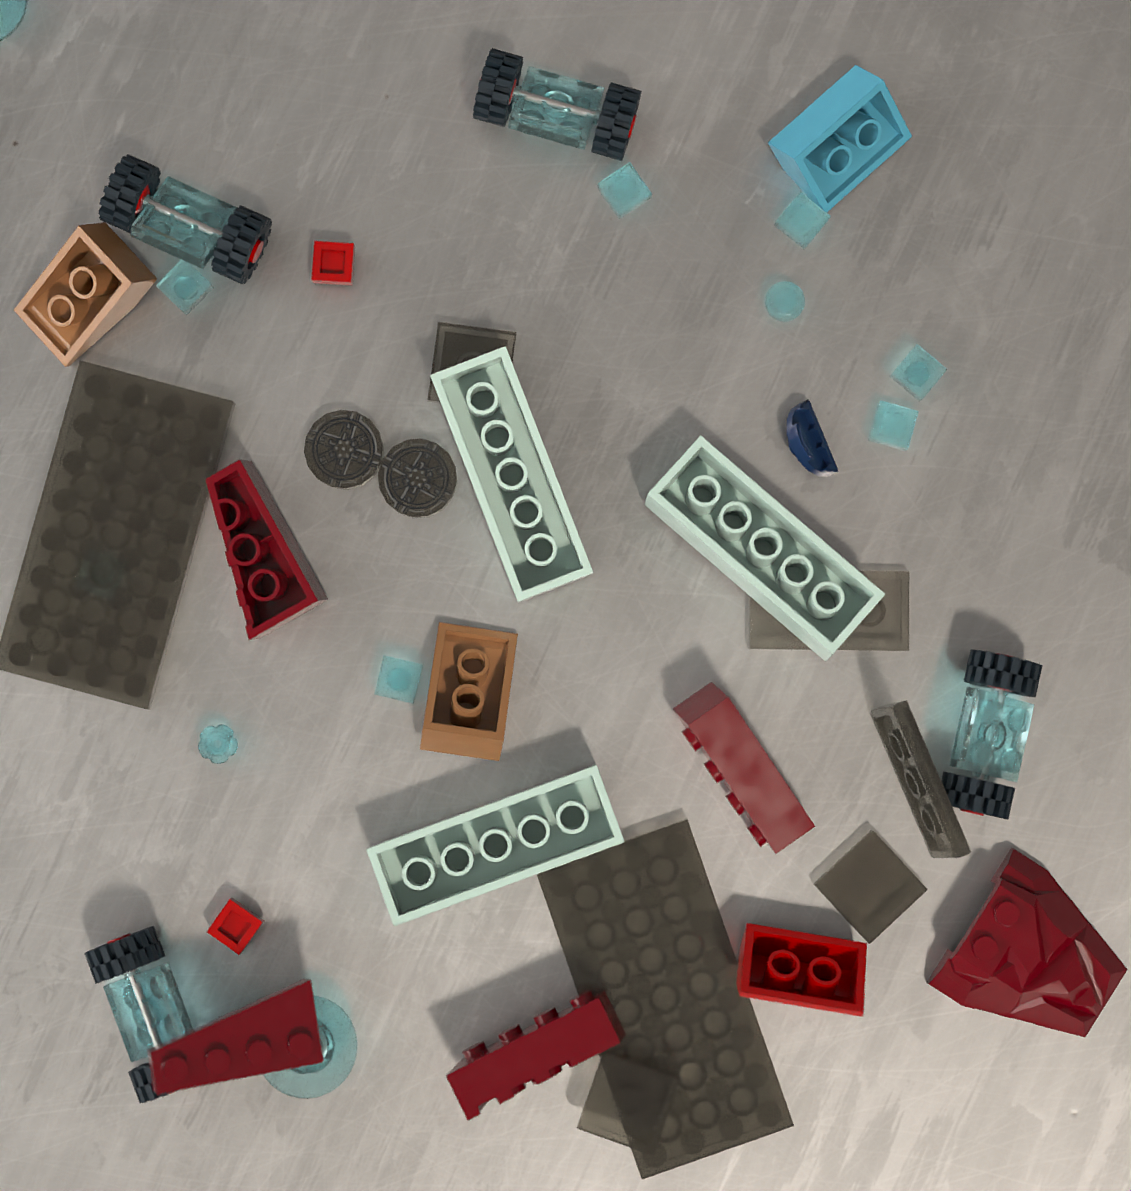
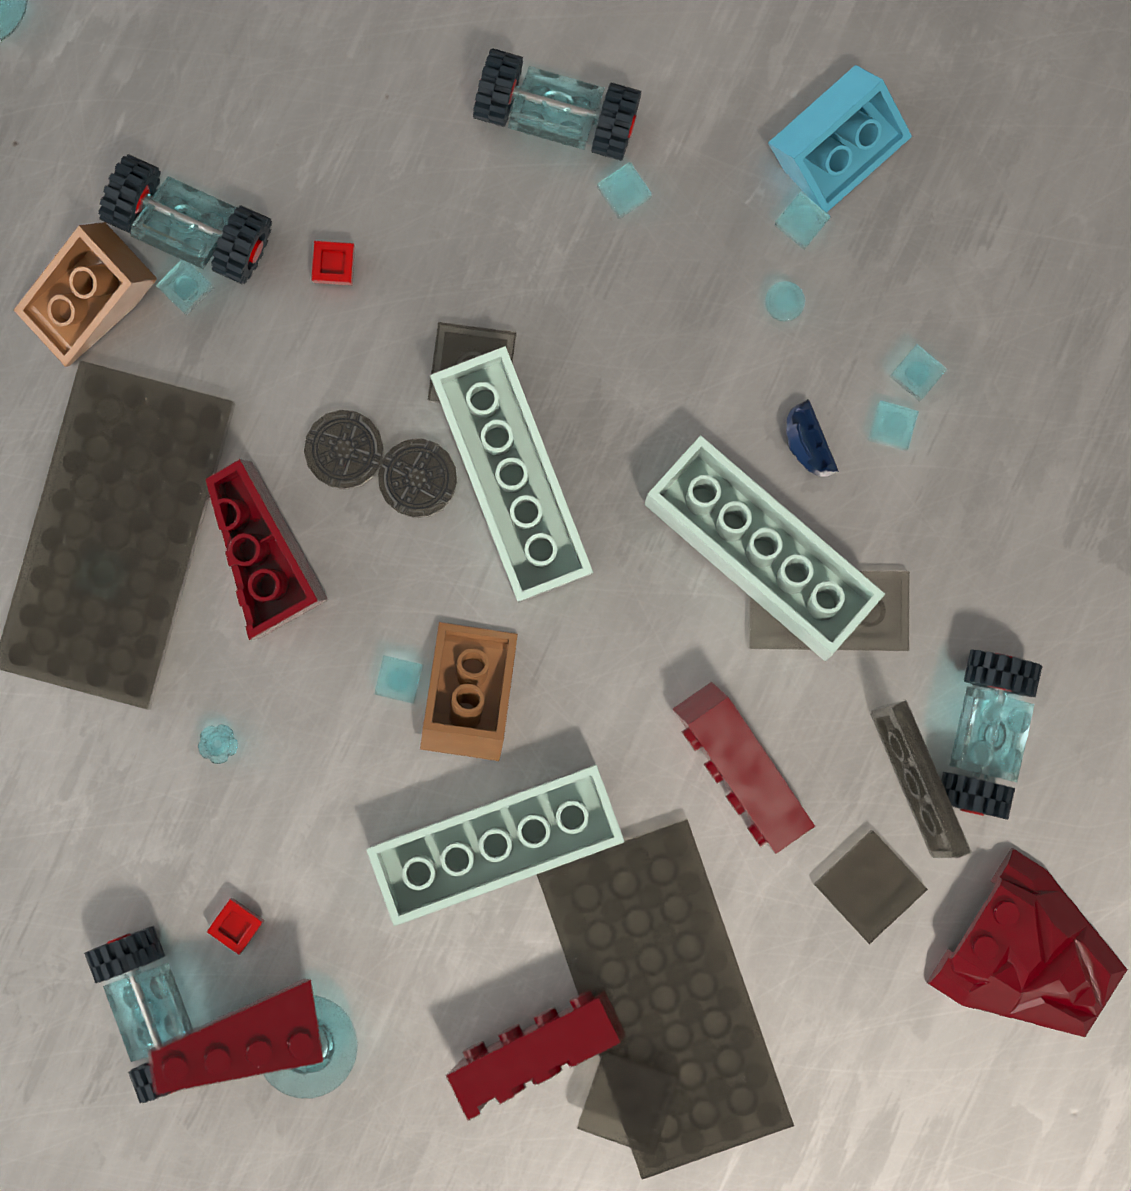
(802, 969): red slope -> none

